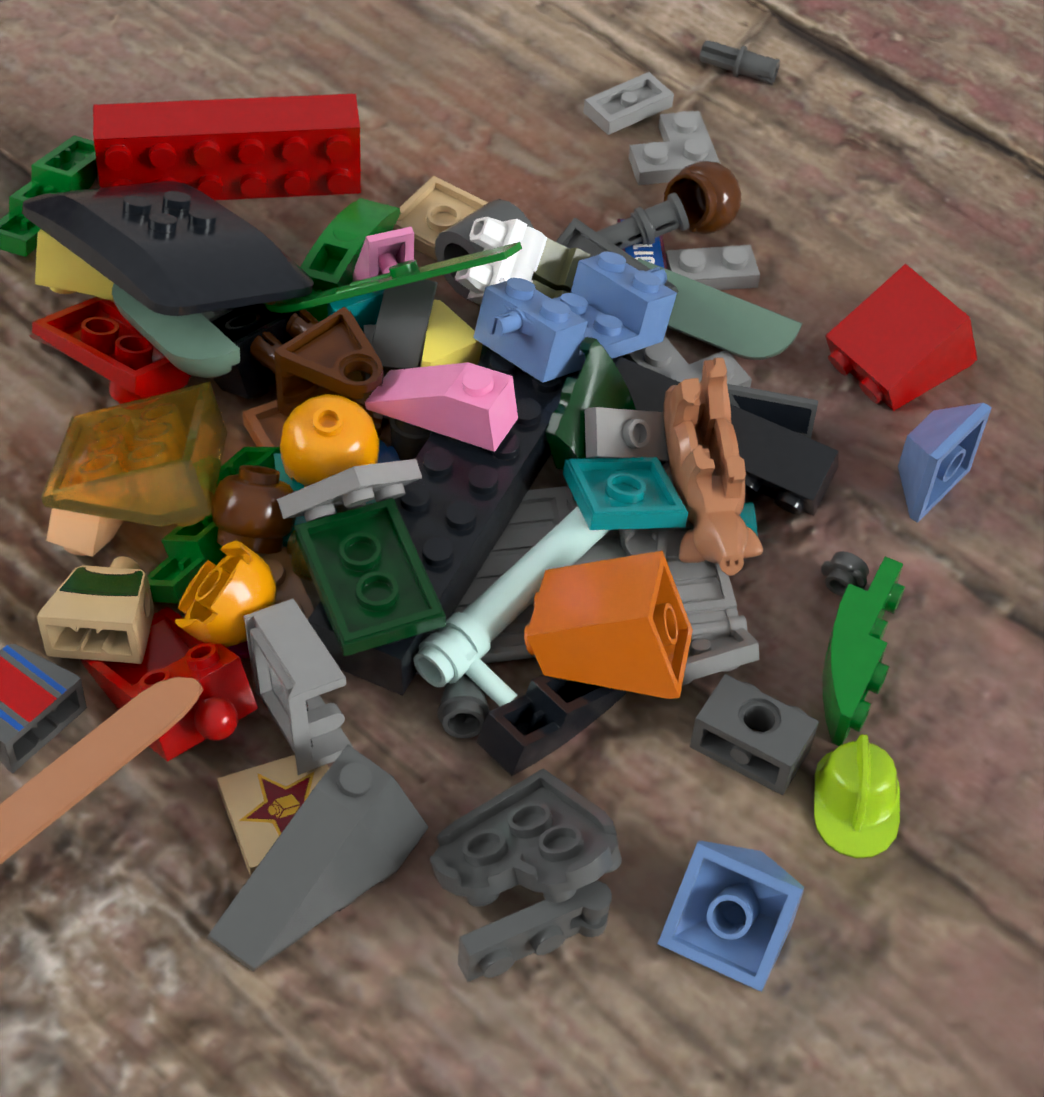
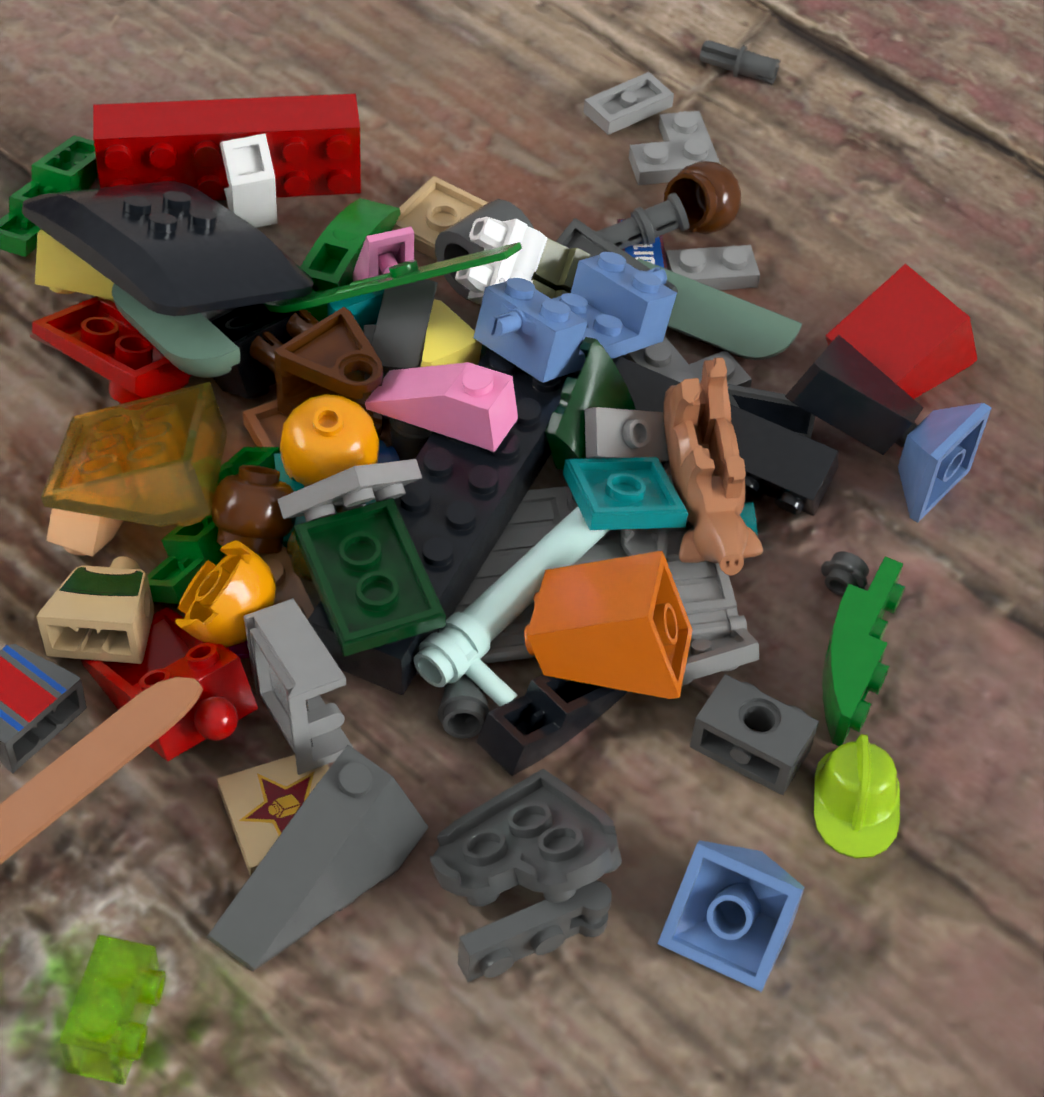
(112, 1009): none -> clear neon green brick
(250, 180): none -> white slope
(856, 398): none -> black slope

